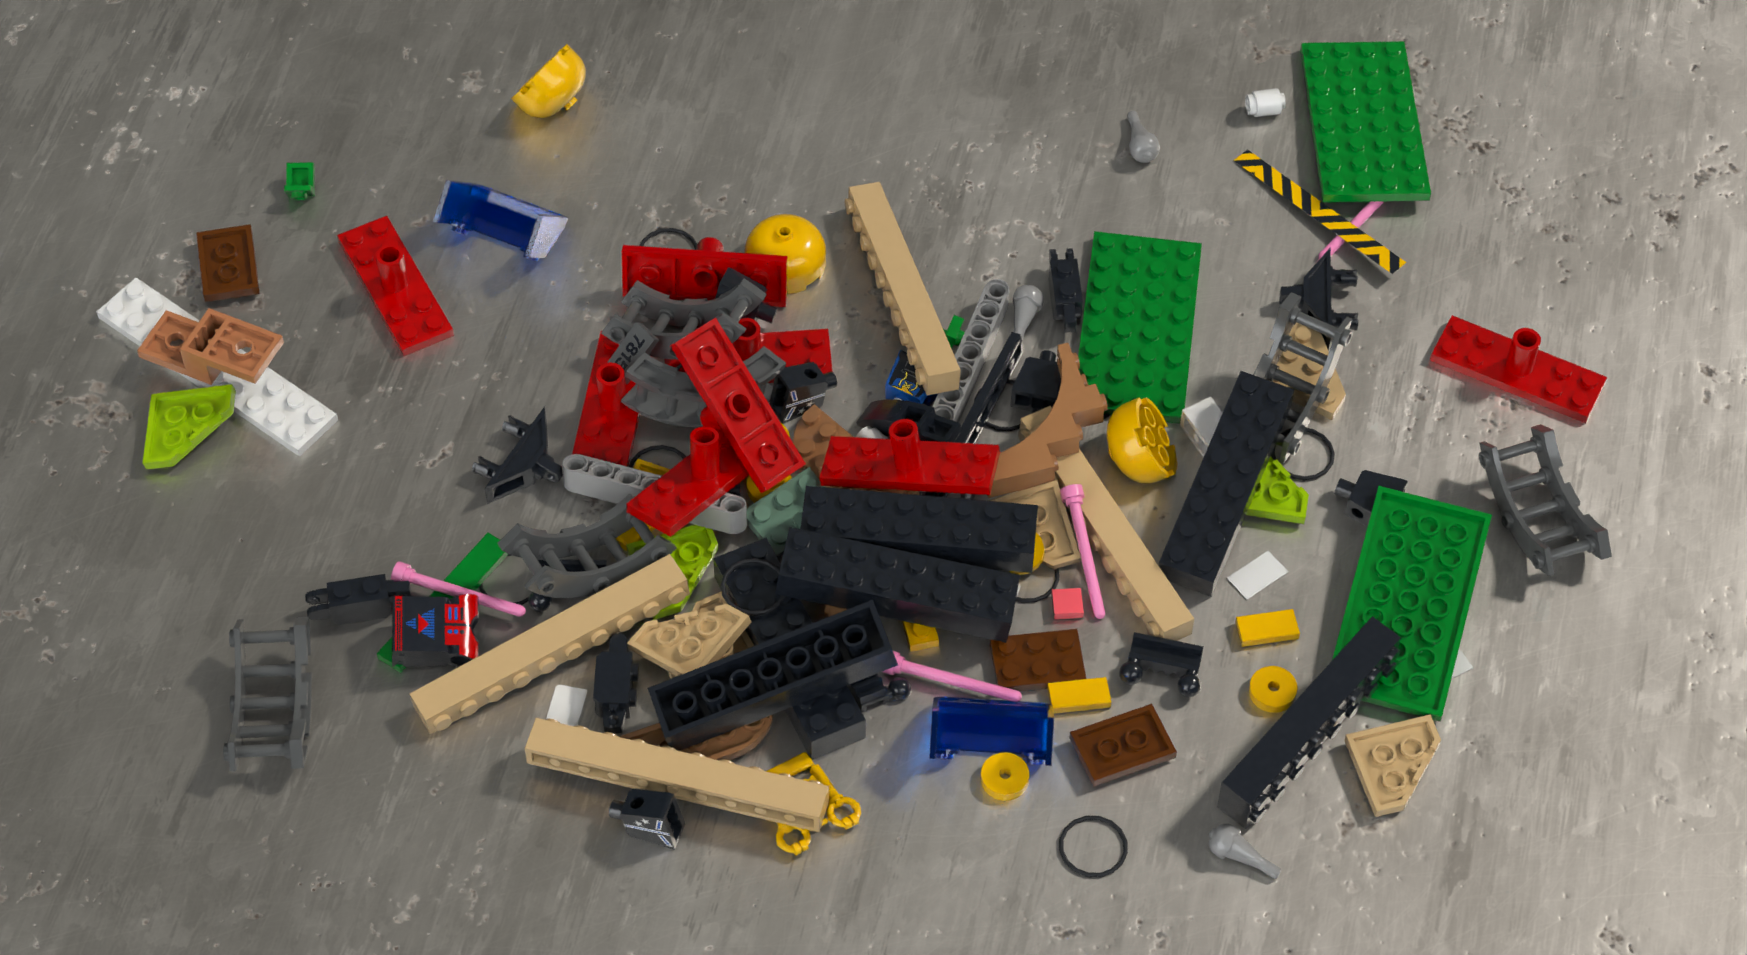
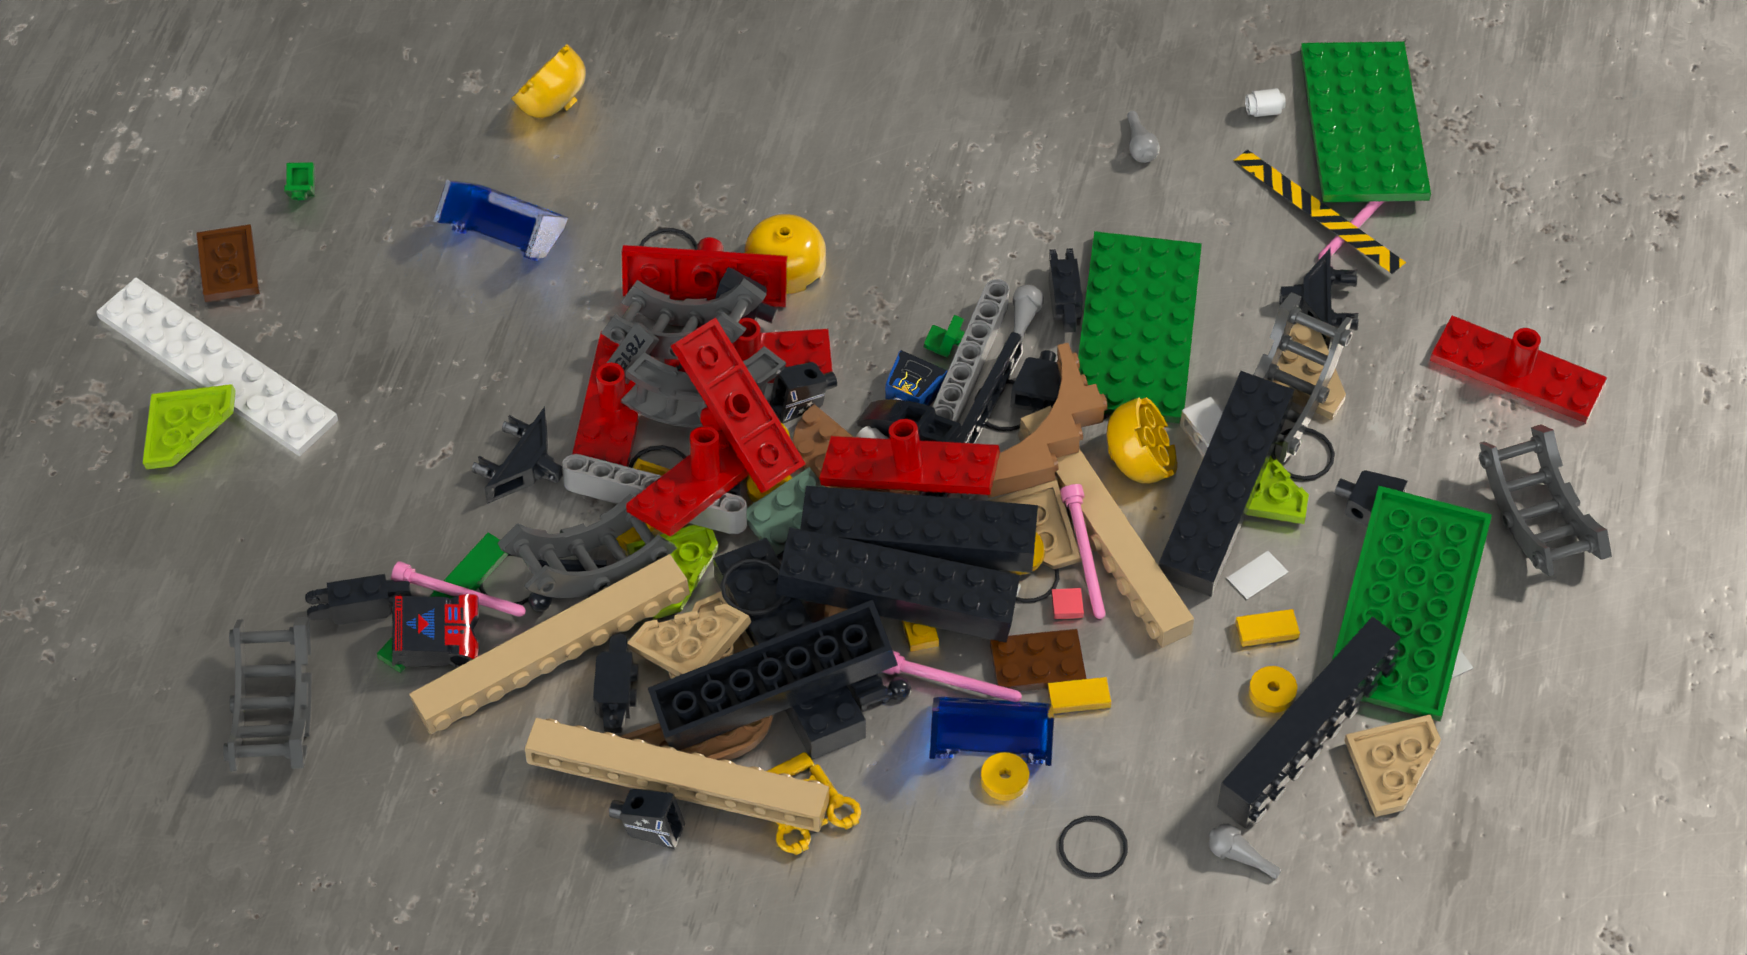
(210, 346): nougat bracket -> none
(395, 285): red plate -> none
(567, 704): white sticker -> none
(903, 289): tan brick -> none
(1122, 745): reddish brown plate -> none
(1164, 656): black gear -> none

